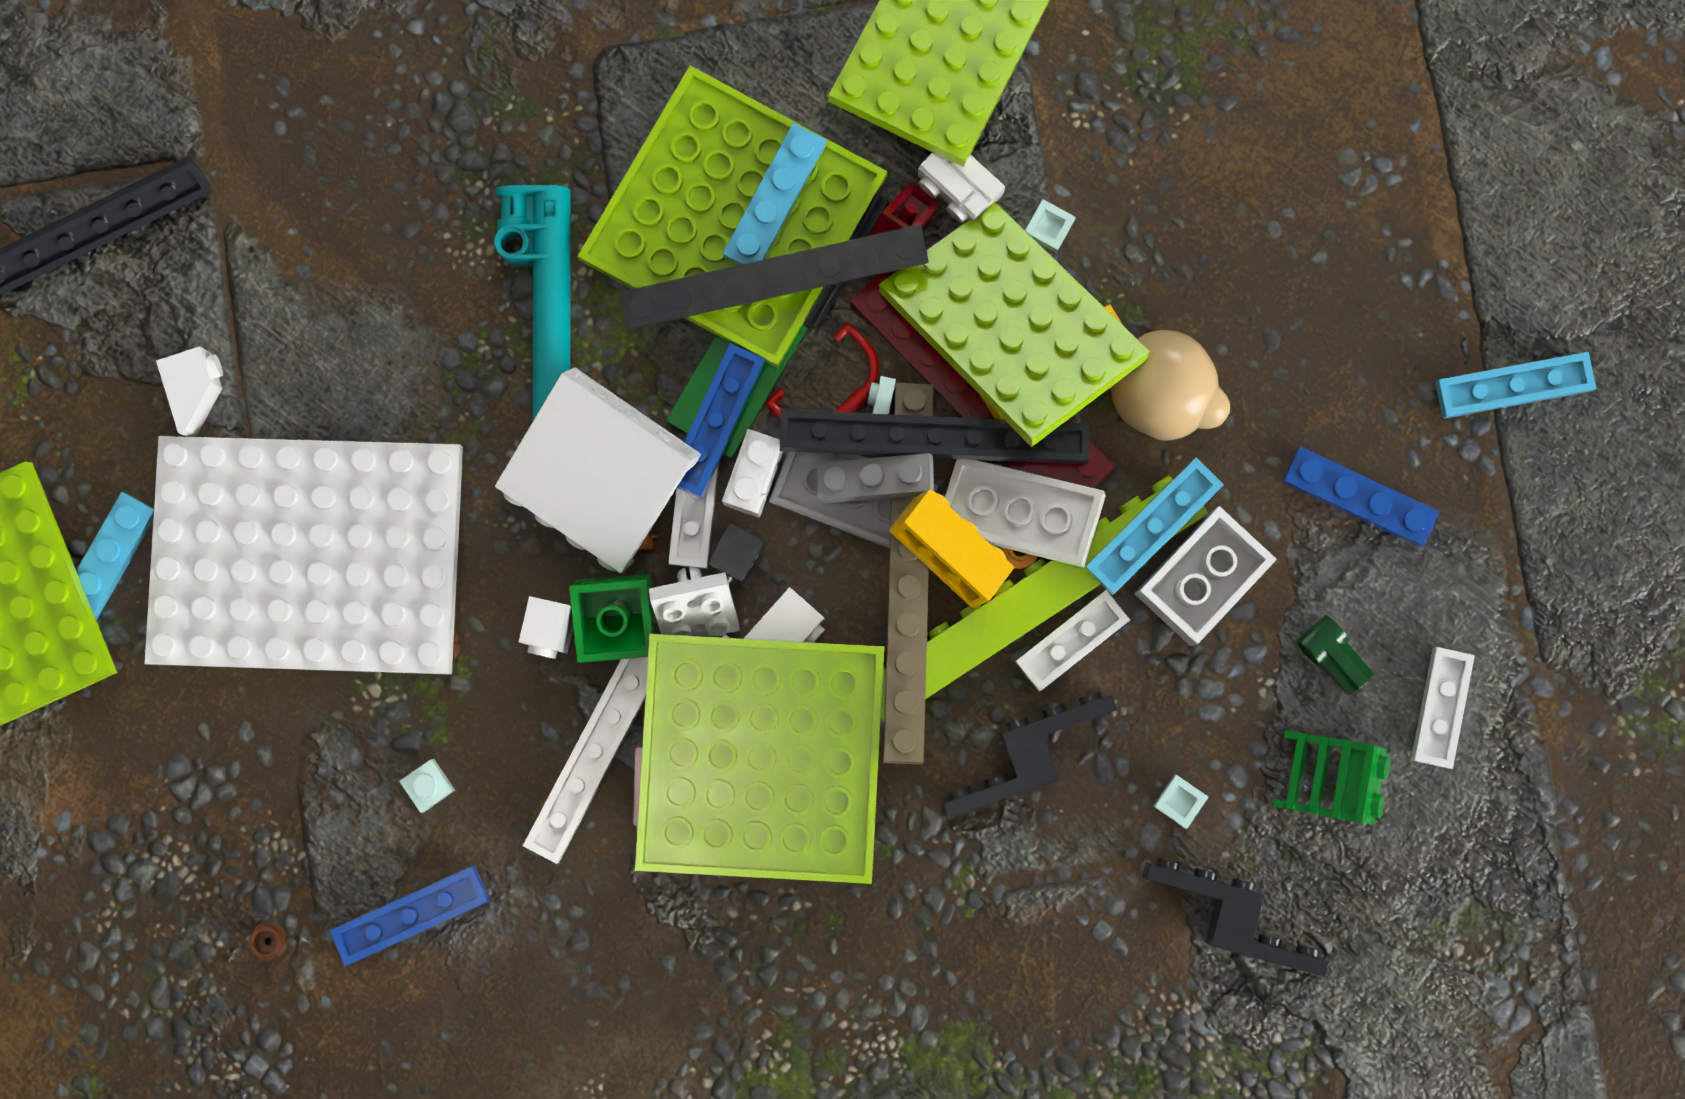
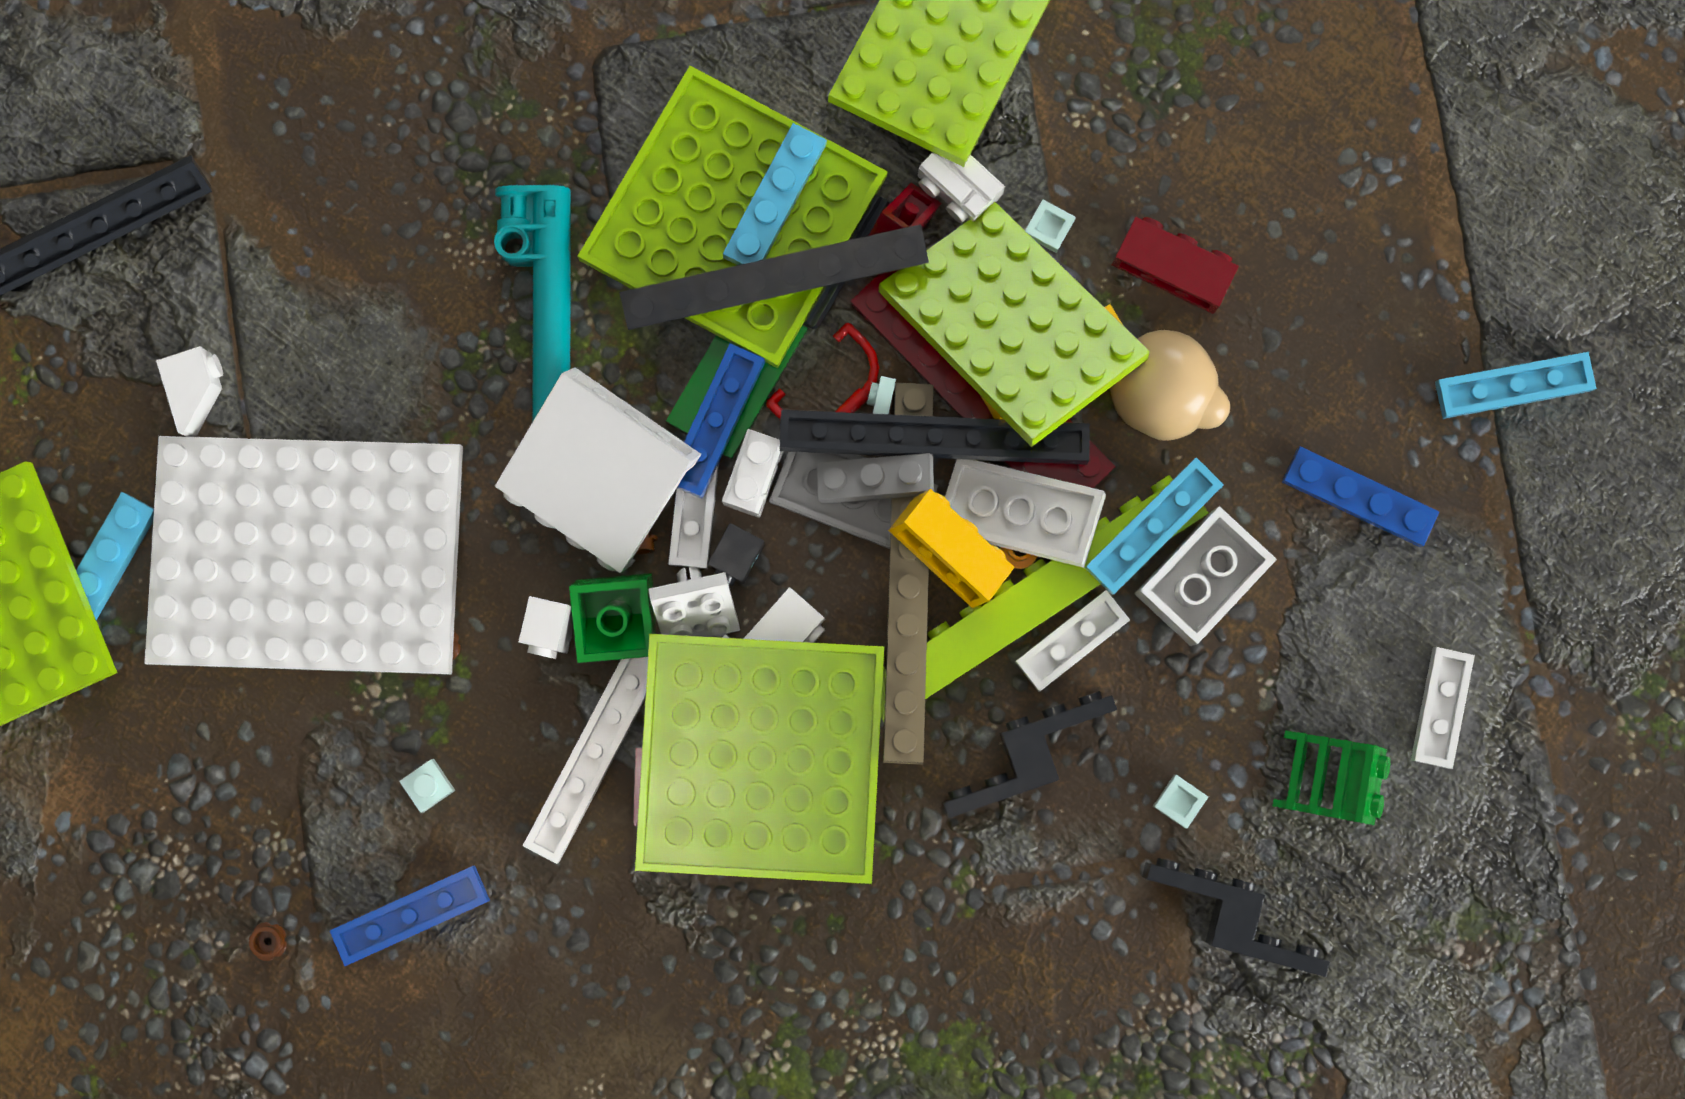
(1175, 264): none -> dark red brick
(1328, 646): dark green piece -> none

